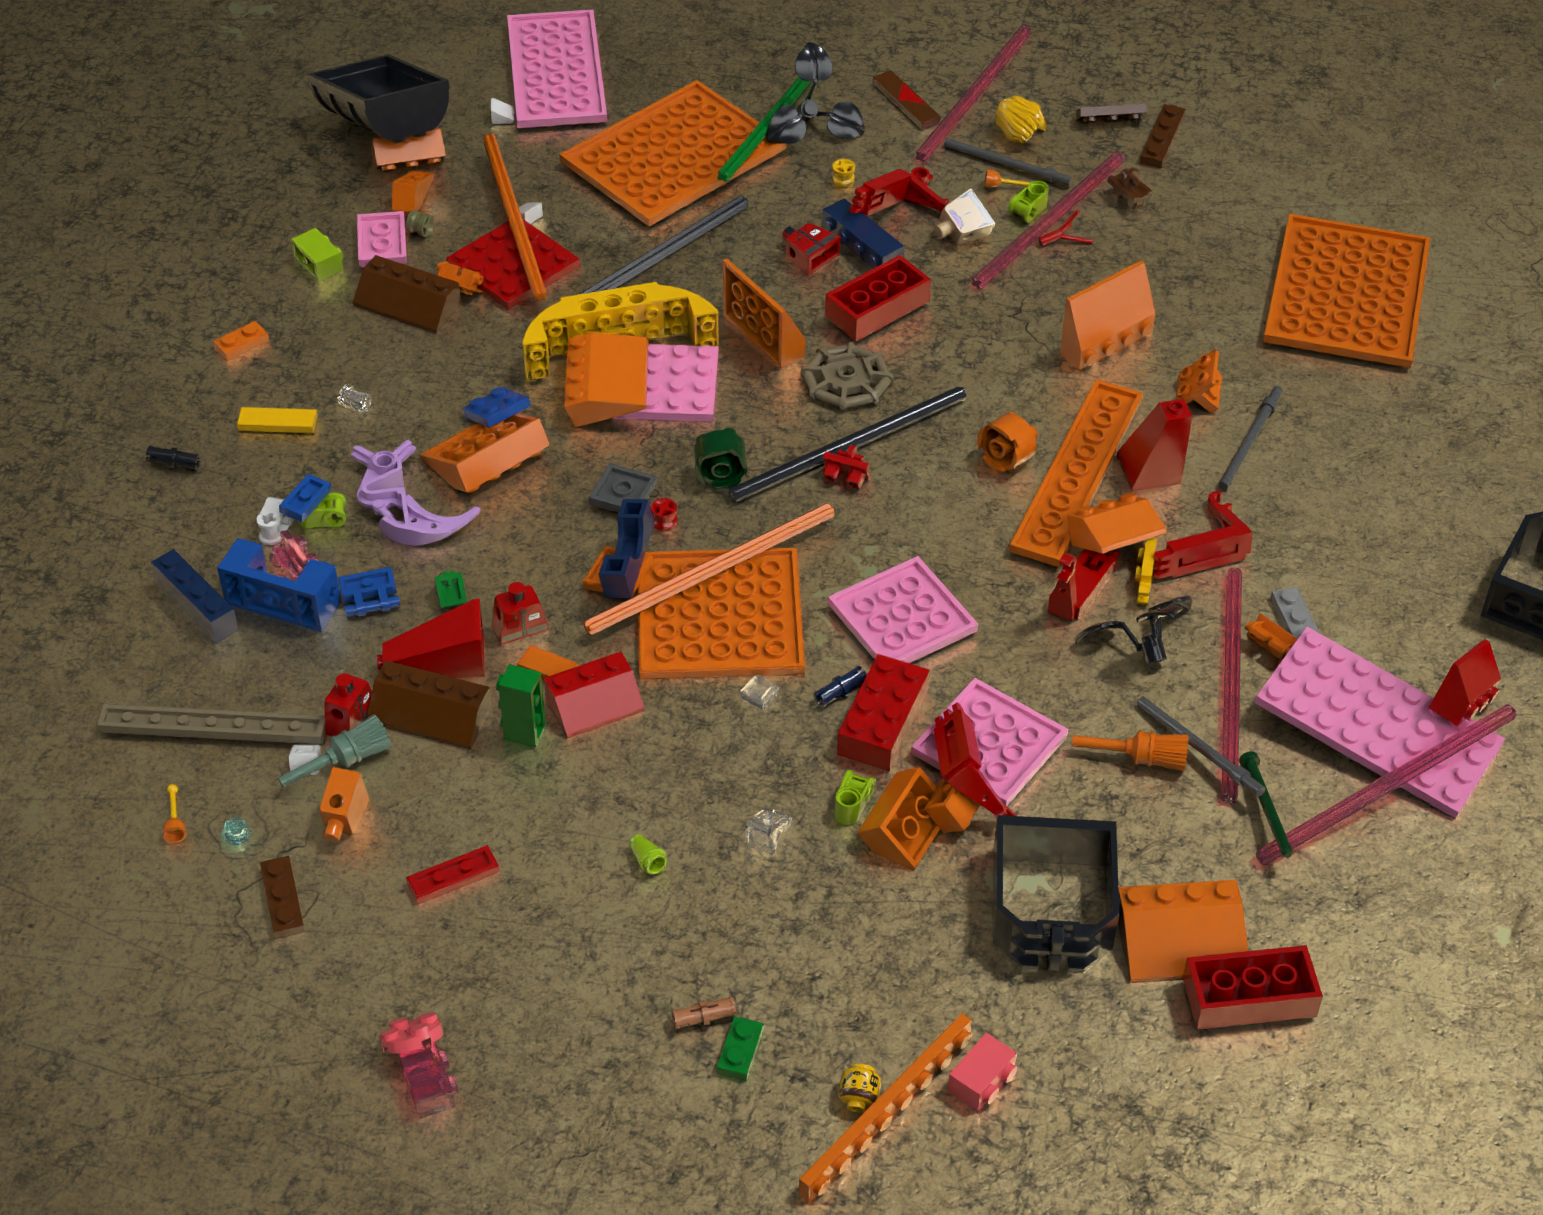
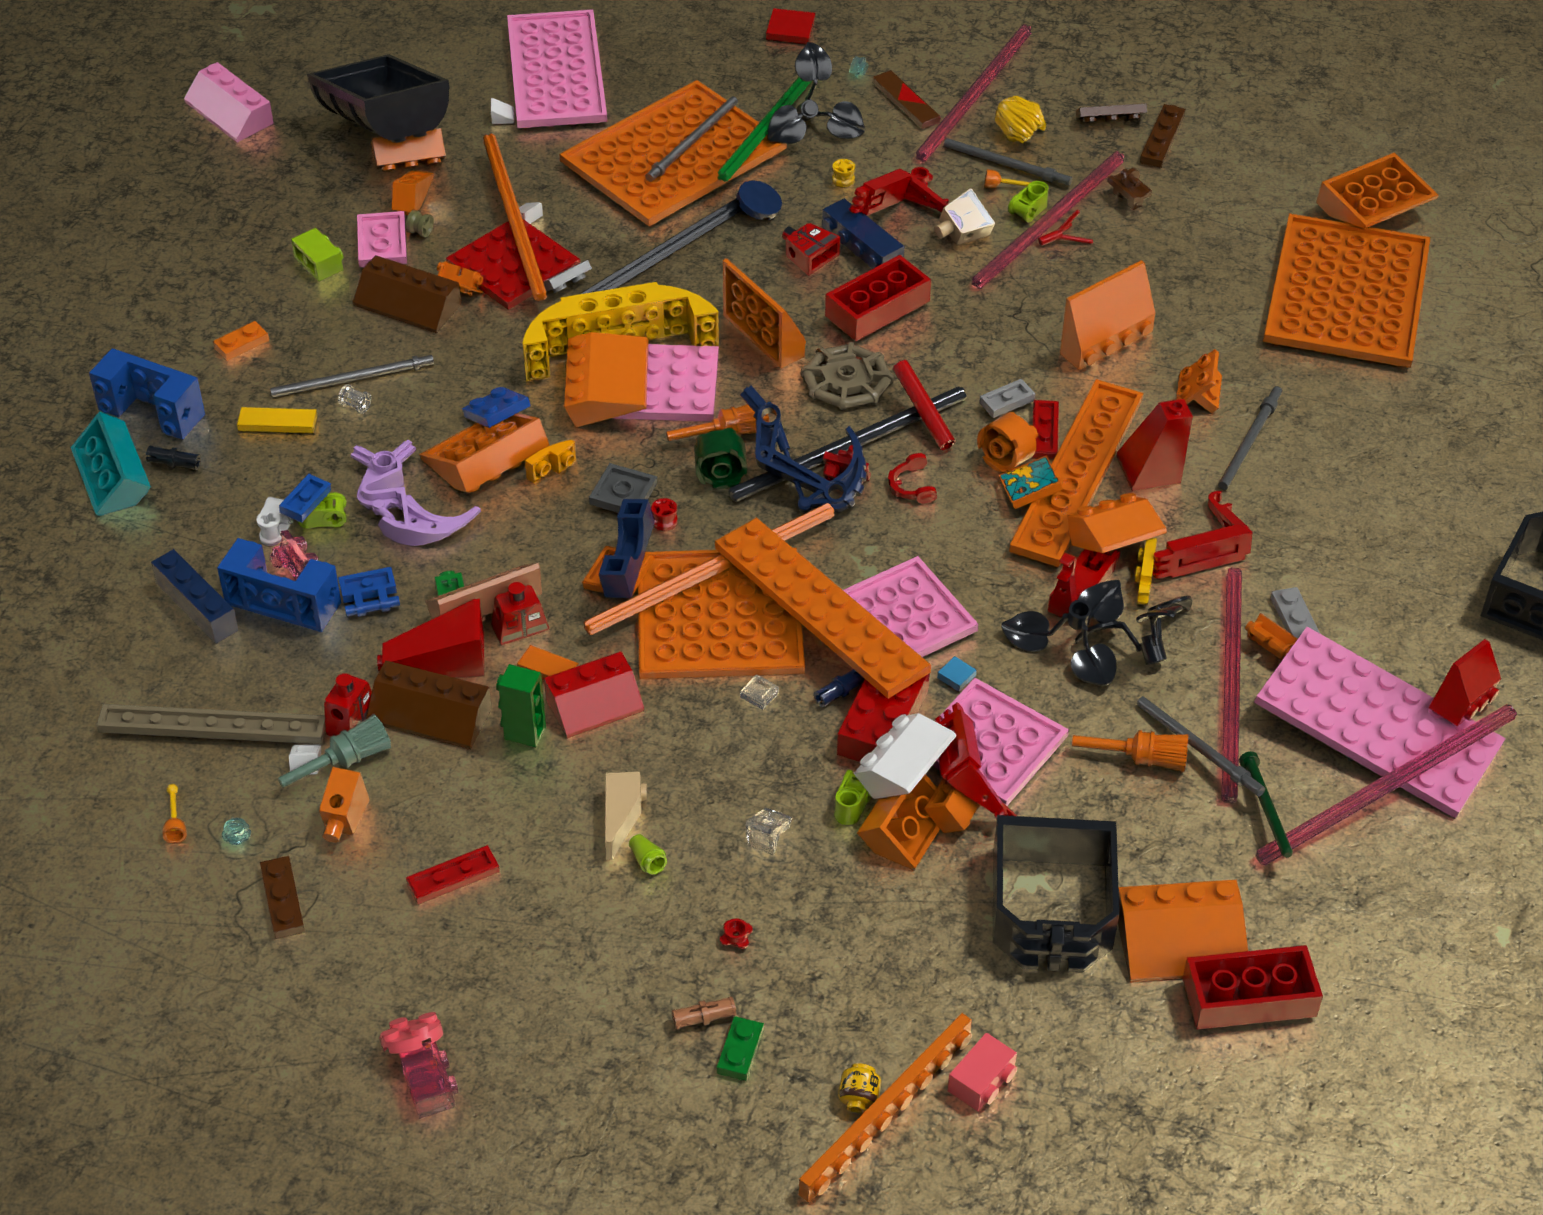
(110, 465): none -> teal slope
(125, 377): none -> blue plate
(229, 102): none -> bright pink slope
(414, 363): none -> flat silver bar
(486, 590): none -> nougat slope
(553, 457): none -> light orange slope
(575, 273): none -> light grey plate
(622, 807): none -> tan slope
(658, 168): none -> flat silver bar
(736, 926): none -> red plate
(739, 419): none -> orange piece
(759, 200): none -> dark blue tile
(769, 459): none -> dark blue piece
(790, 26): none -> red tile
(823, 608): none -> orange plate
(858, 66): none -> clear light blue plate
(903, 755): none -> white slope
(923, 494): none -> red piece
(924, 405): none -> red piece
(956, 674): none -> dark azure tile
(1007, 398): none -> light grey plate
(1030, 482): none -> tile
(1046, 423): none -> red tile
(1093, 665): none -> black plant
(1374, 192): none -> orange slope

